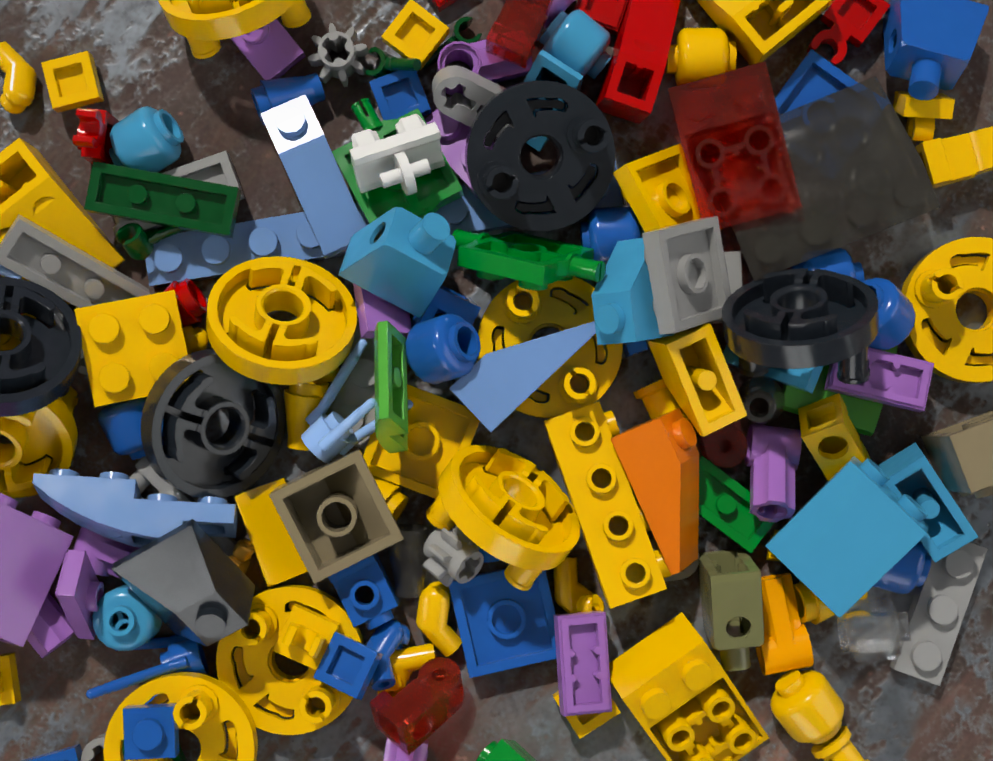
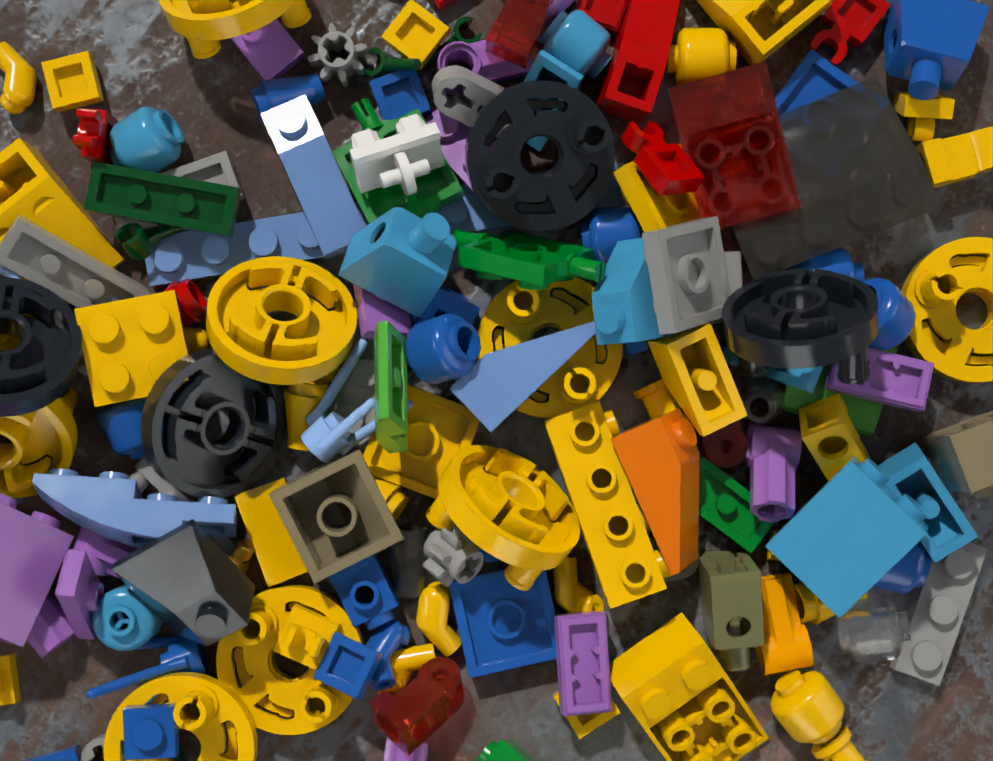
(663, 164): none -> red plate

